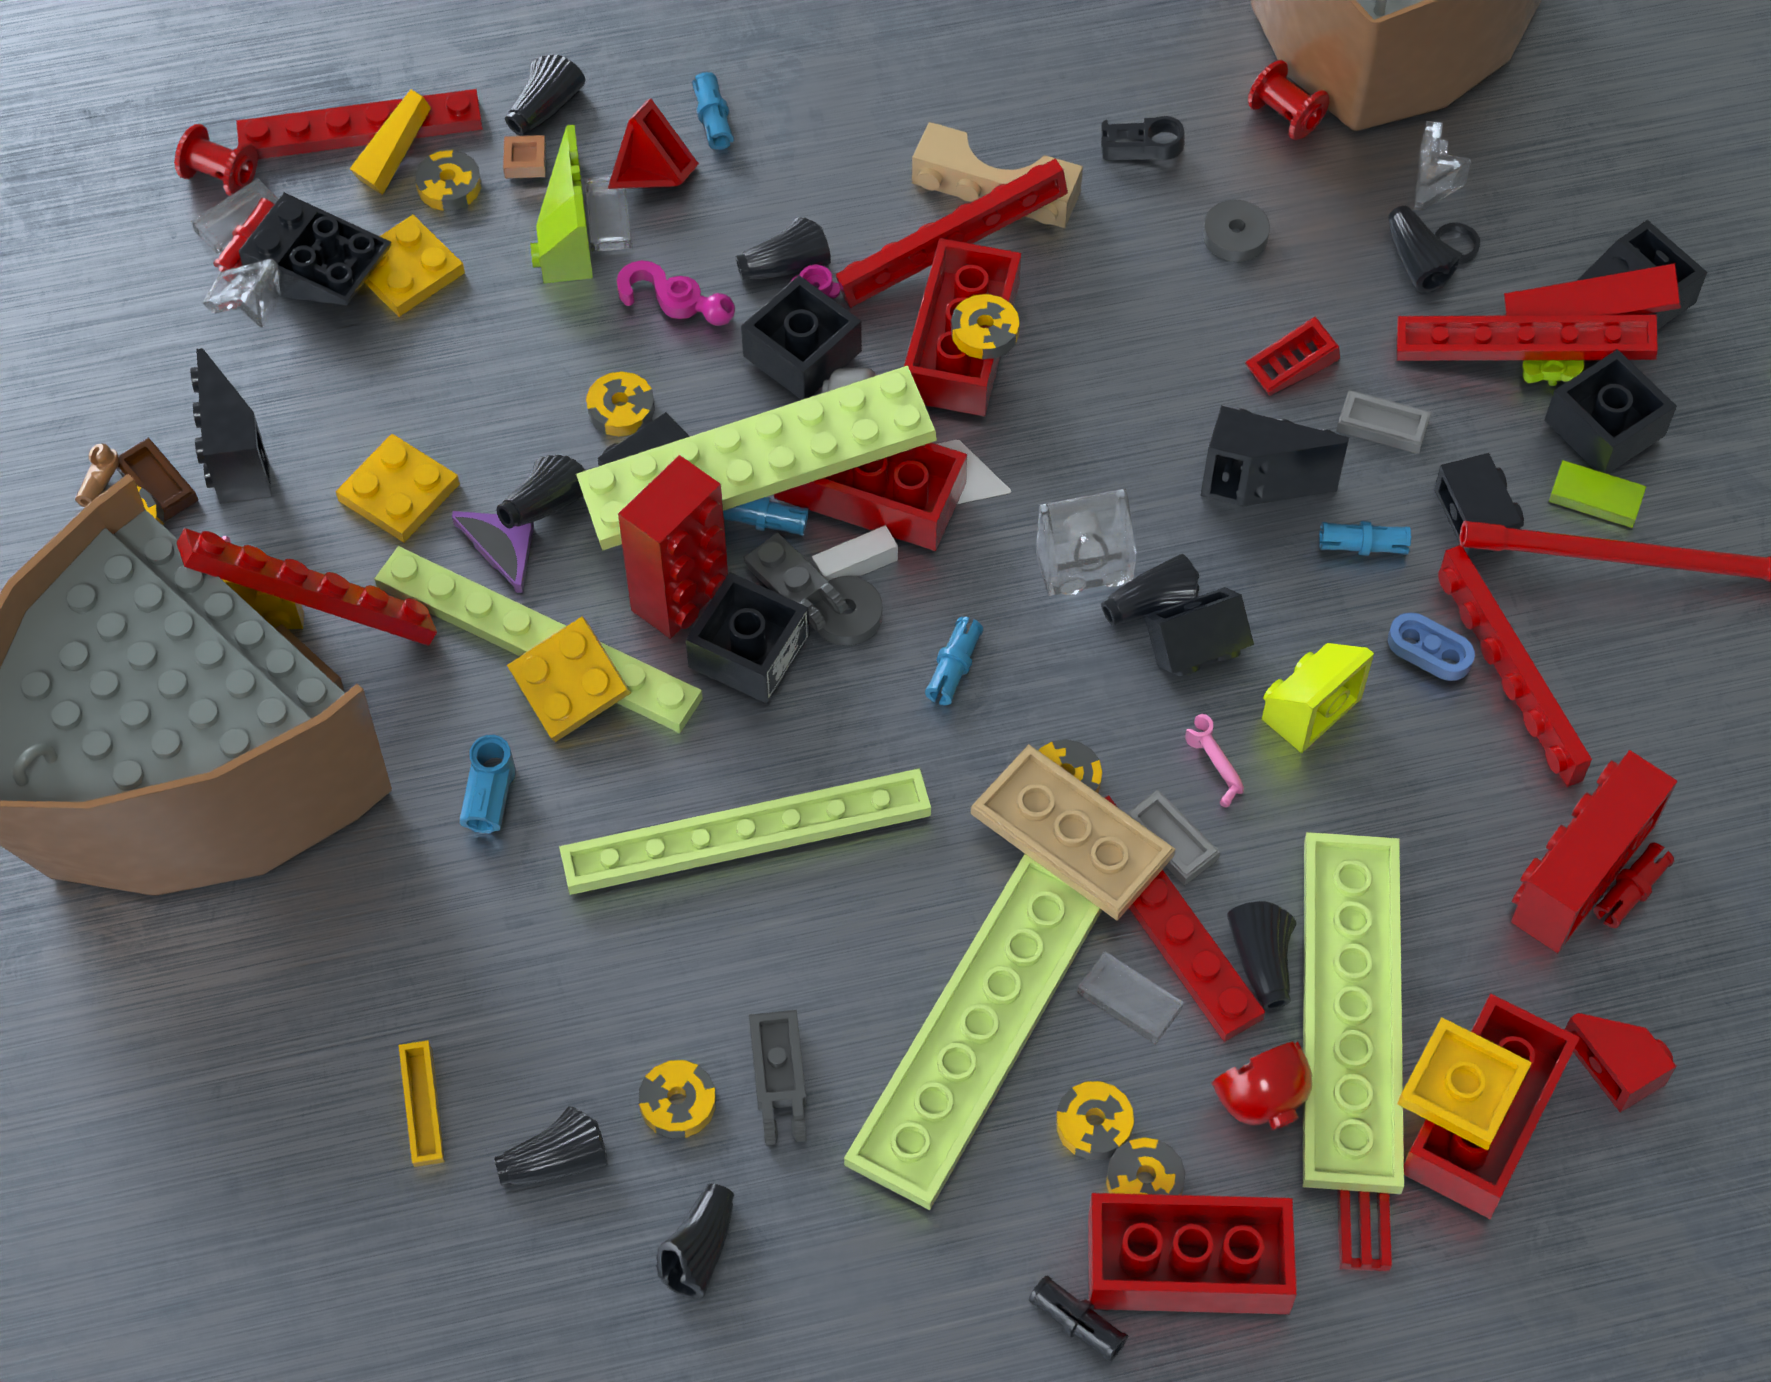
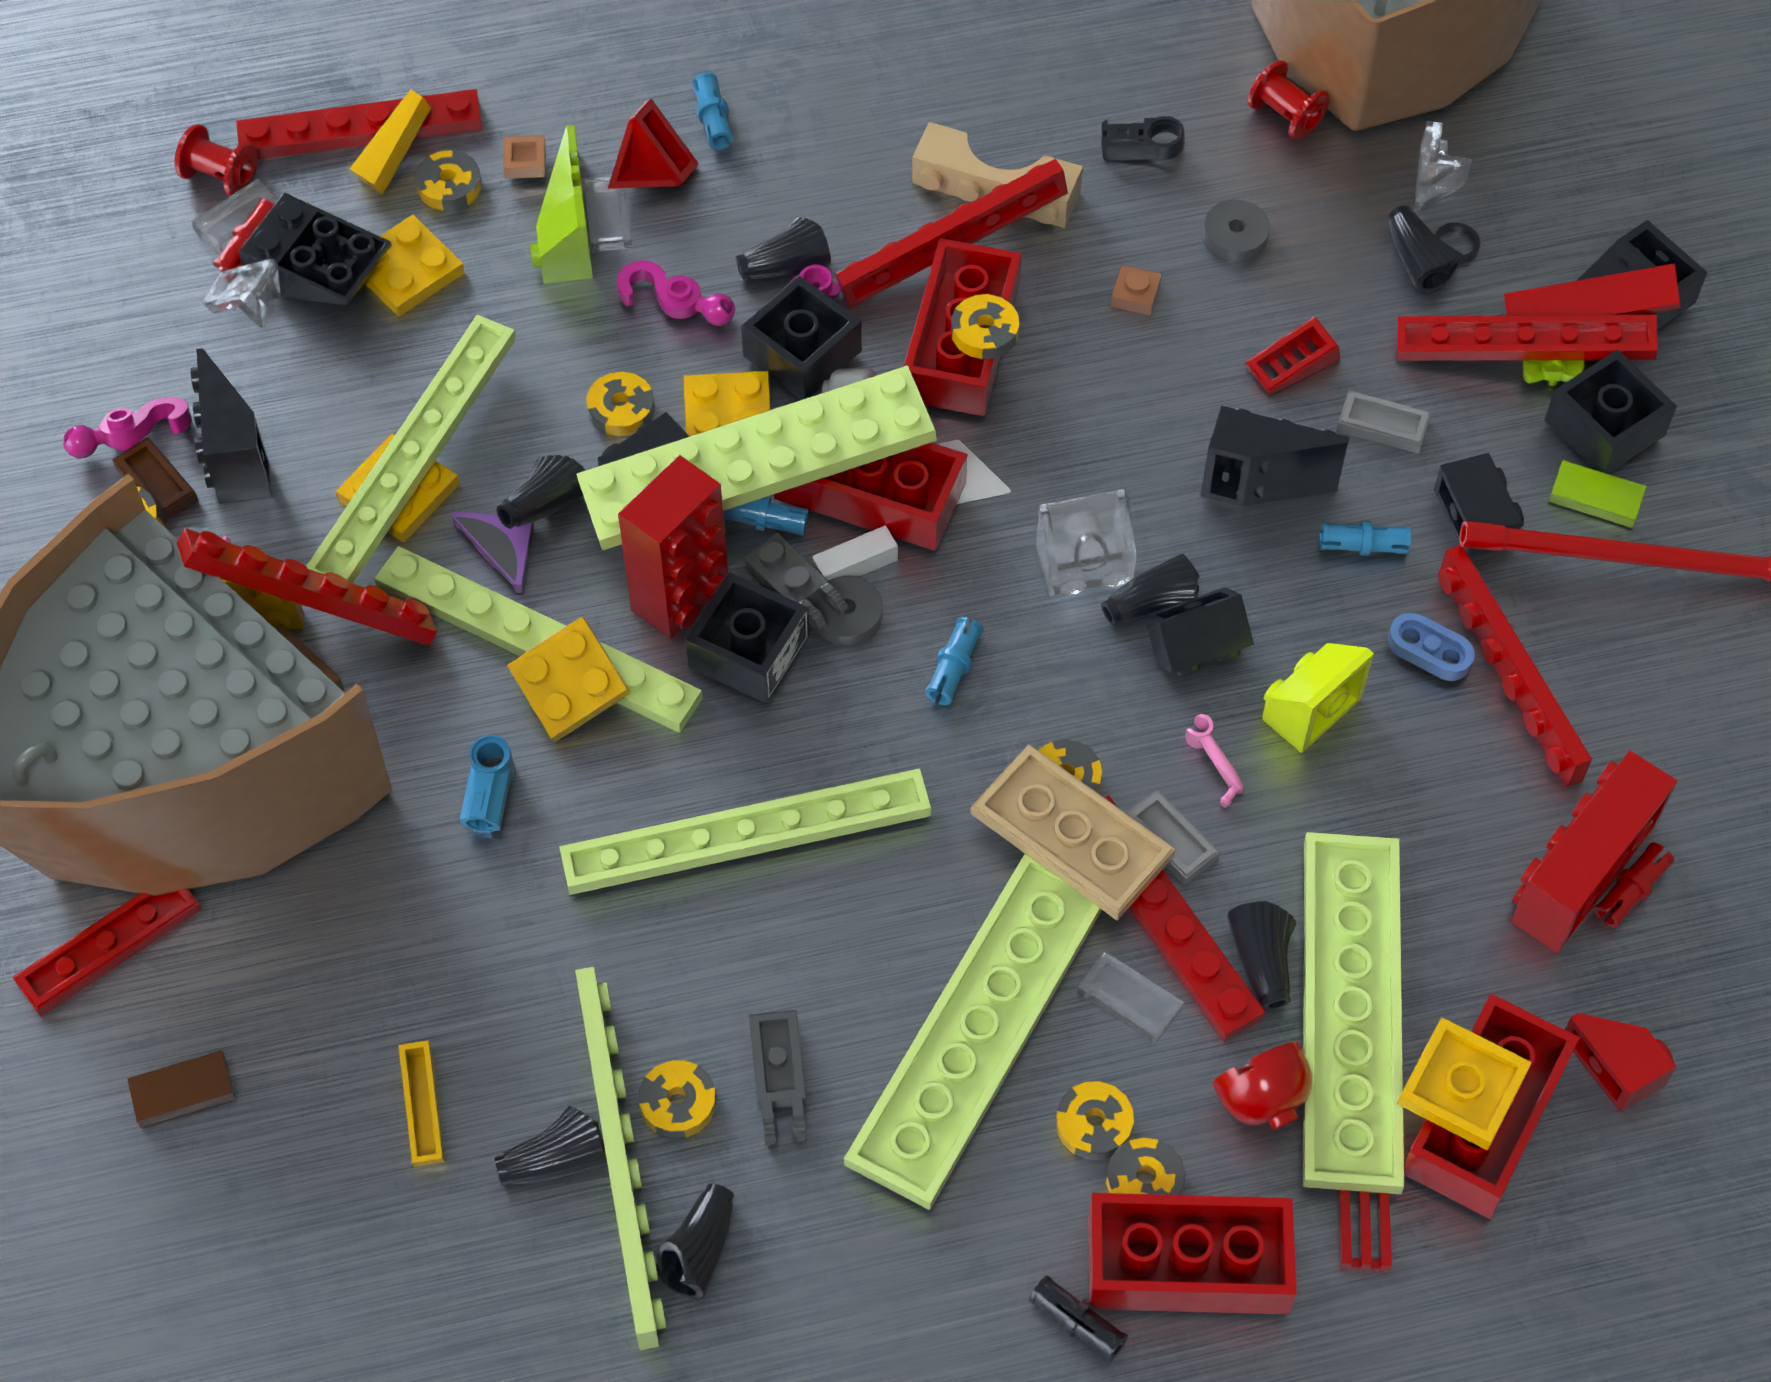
(103, 465): medium nougat arm -> none
(103, 947): none -> red tile
(126, 428): none -> dark pink piece
(181, 1089): none -> reddish brown tile
(413, 450): none -> yellowish green plate
(549, 86): black piece -> none
(623, 1173): none -> yellowish green plate
(723, 399): none -> yellow plate
(1136, 290): none -> nougat plate

